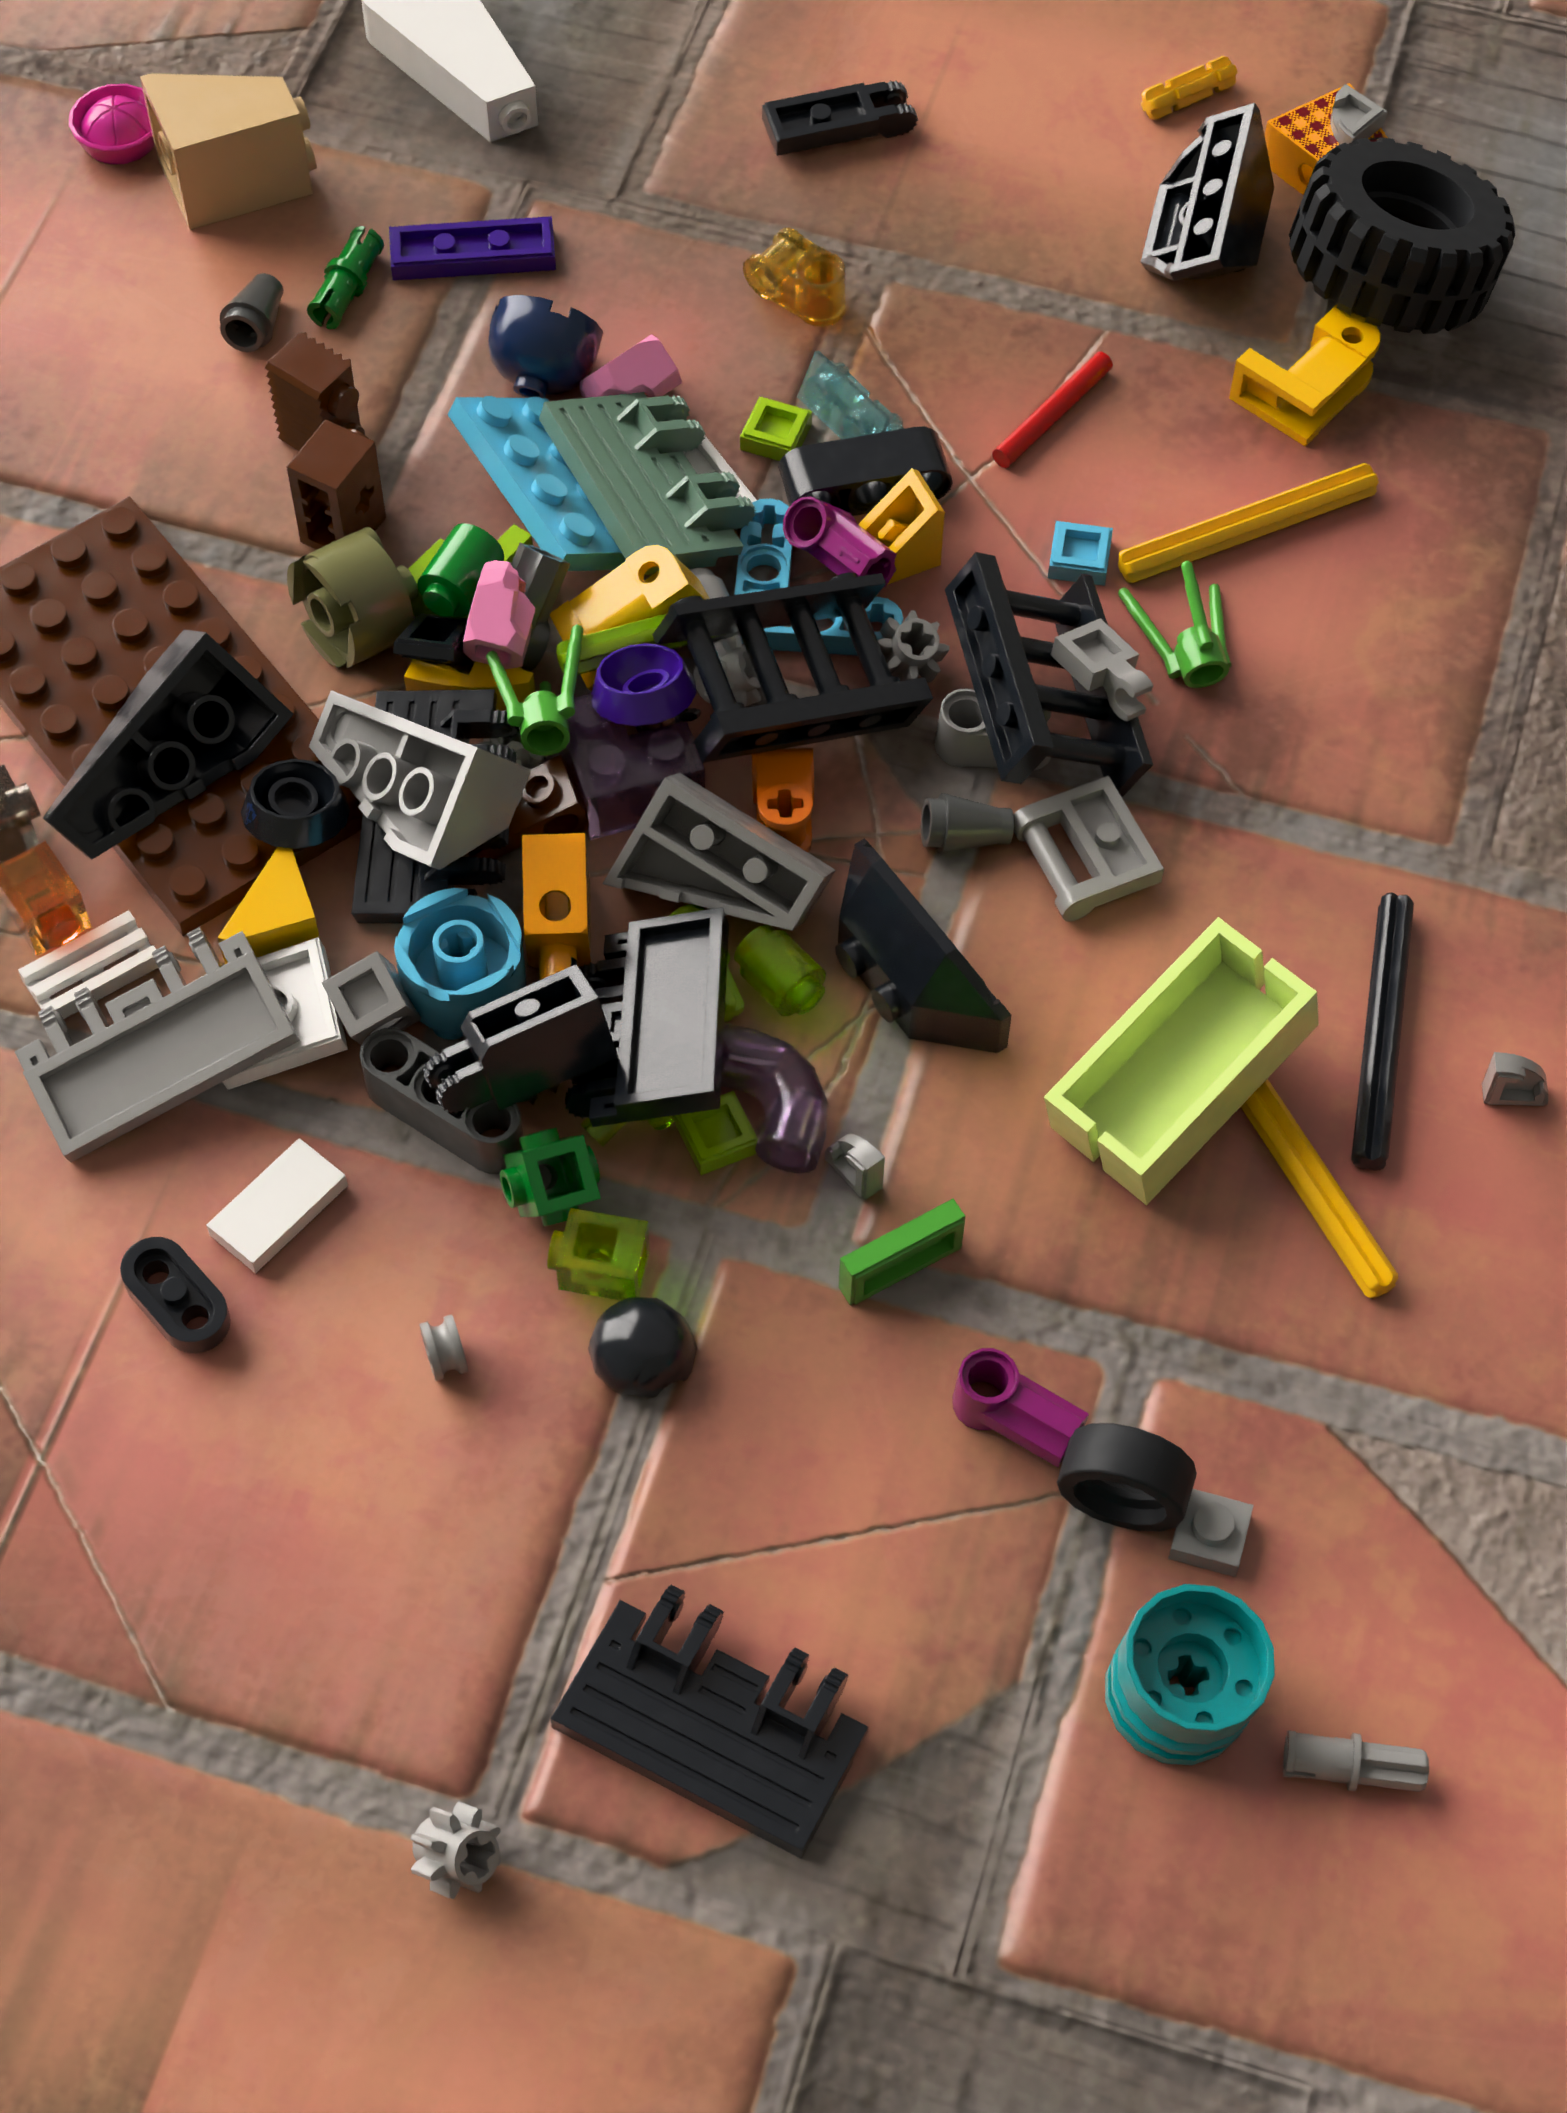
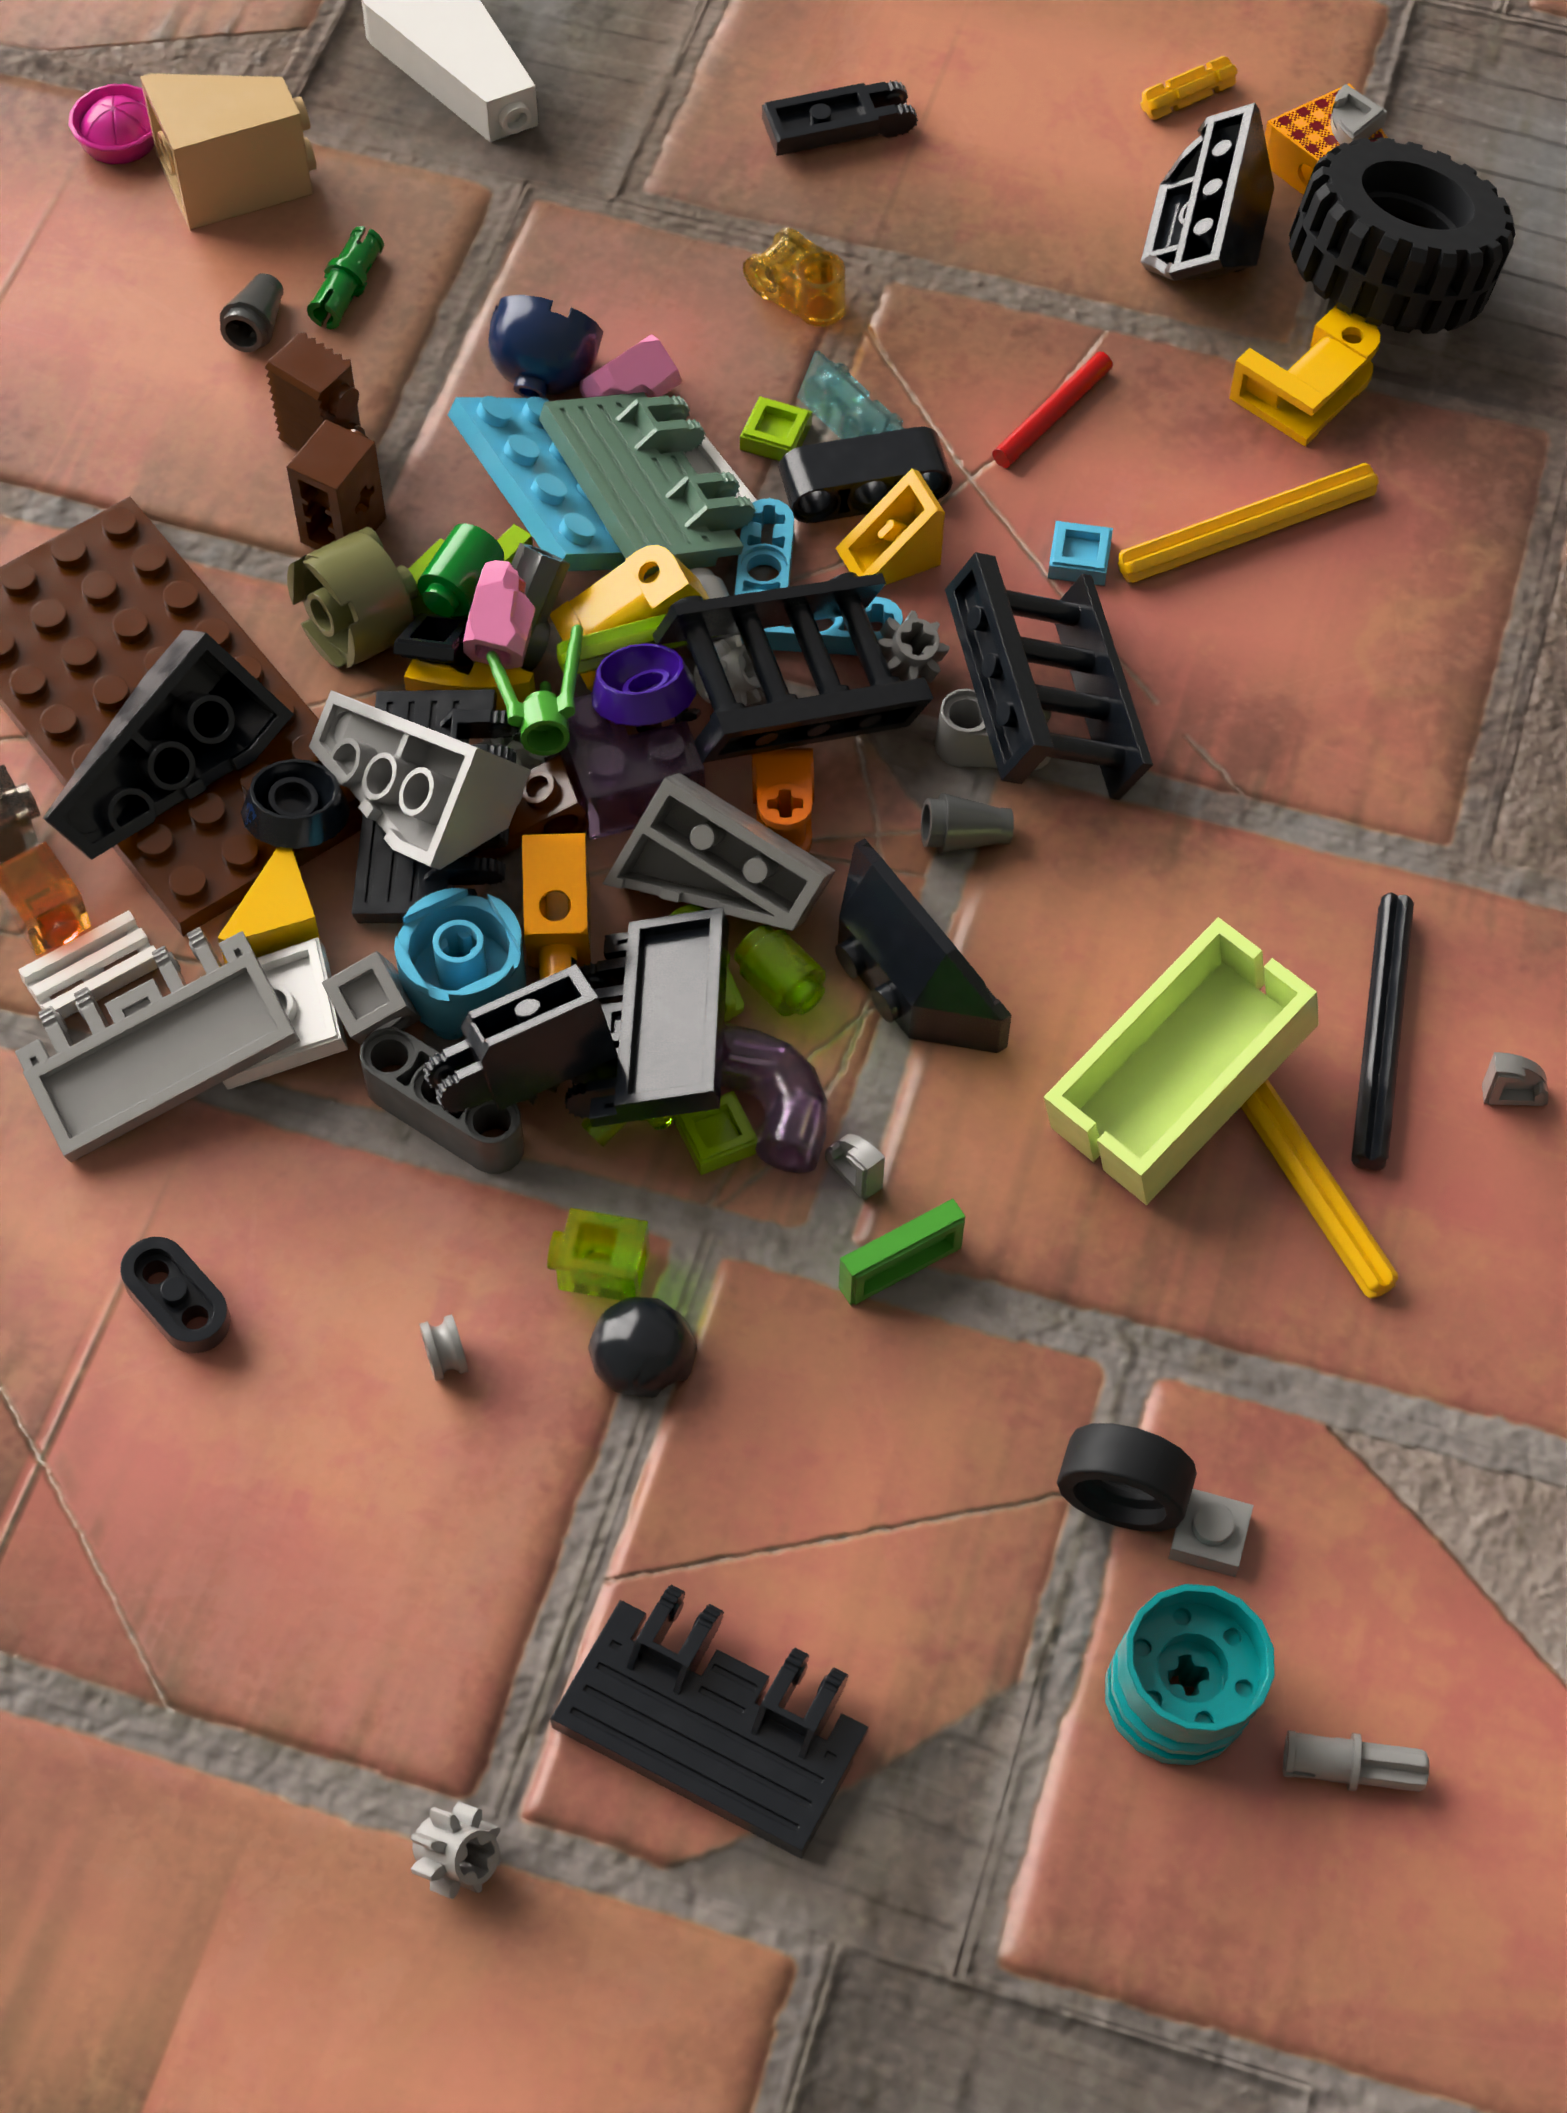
(277, 1205): white tile -> none
(472, 248): dark purple tile -> none
(572, 1176): green brick -> none
(841, 541): magenta piece -> none
(1022, 1410): magenta piece -> none
(1102, 658): light grey plate -> none
(1102, 836): light grey plate -> none
(1200, 651): bright green plant -> none

